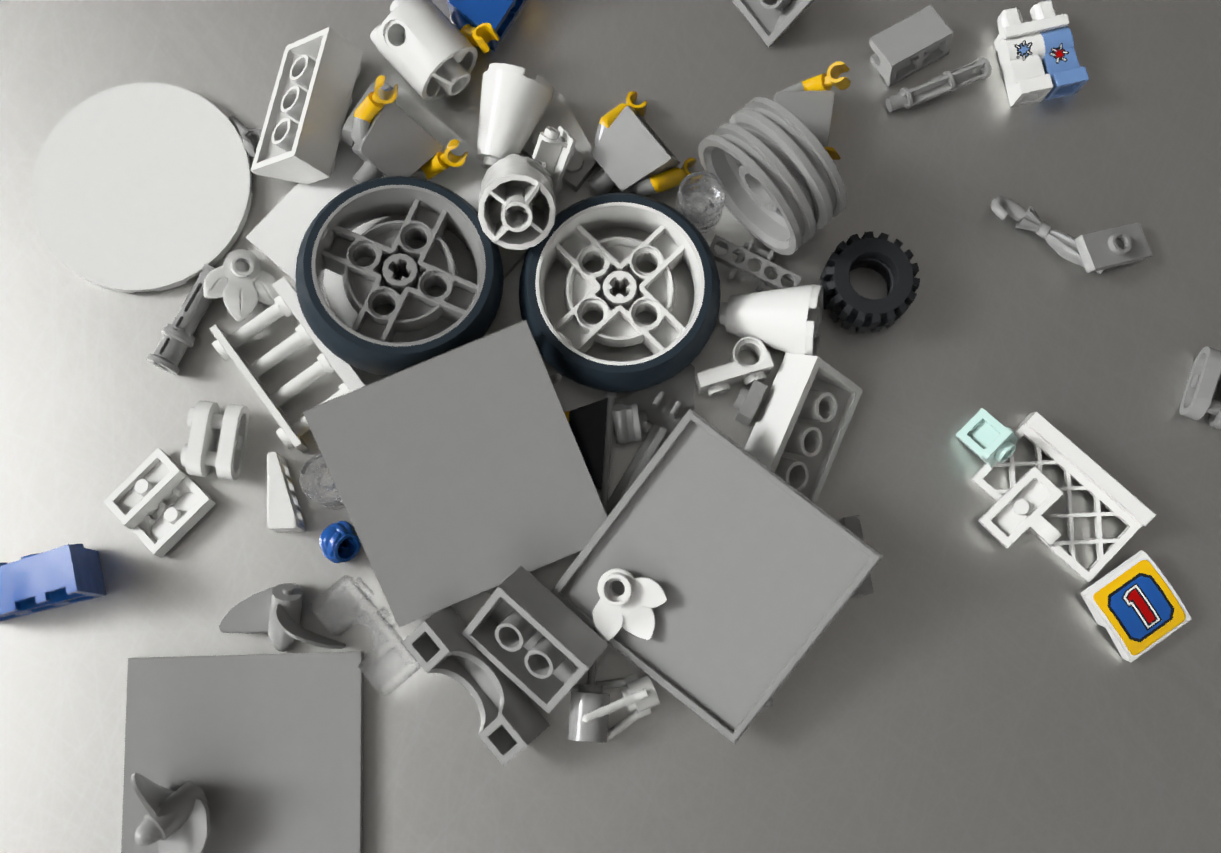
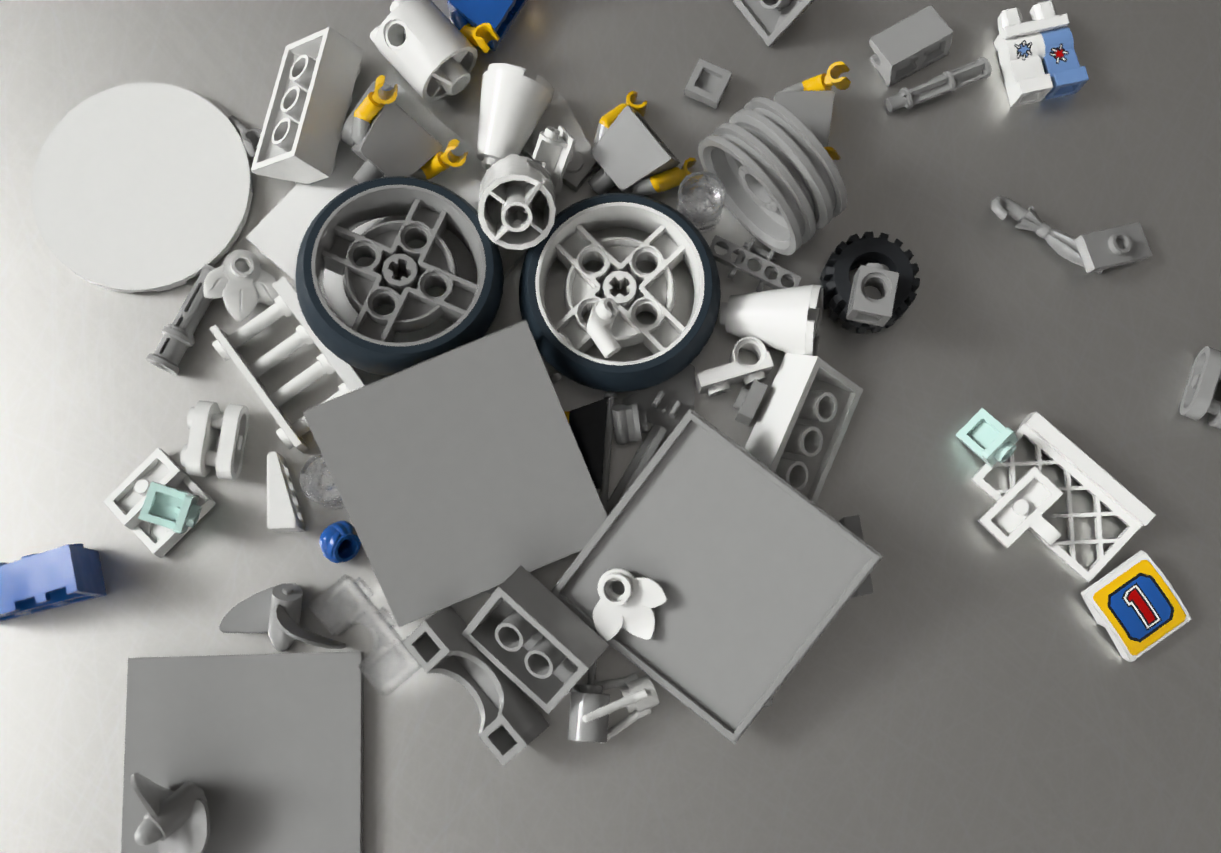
(170, 508): none -> light aqua bracket
(600, 326): none -> white arm
(708, 83): none -> light grey plate
(868, 310): none -> light grey brick

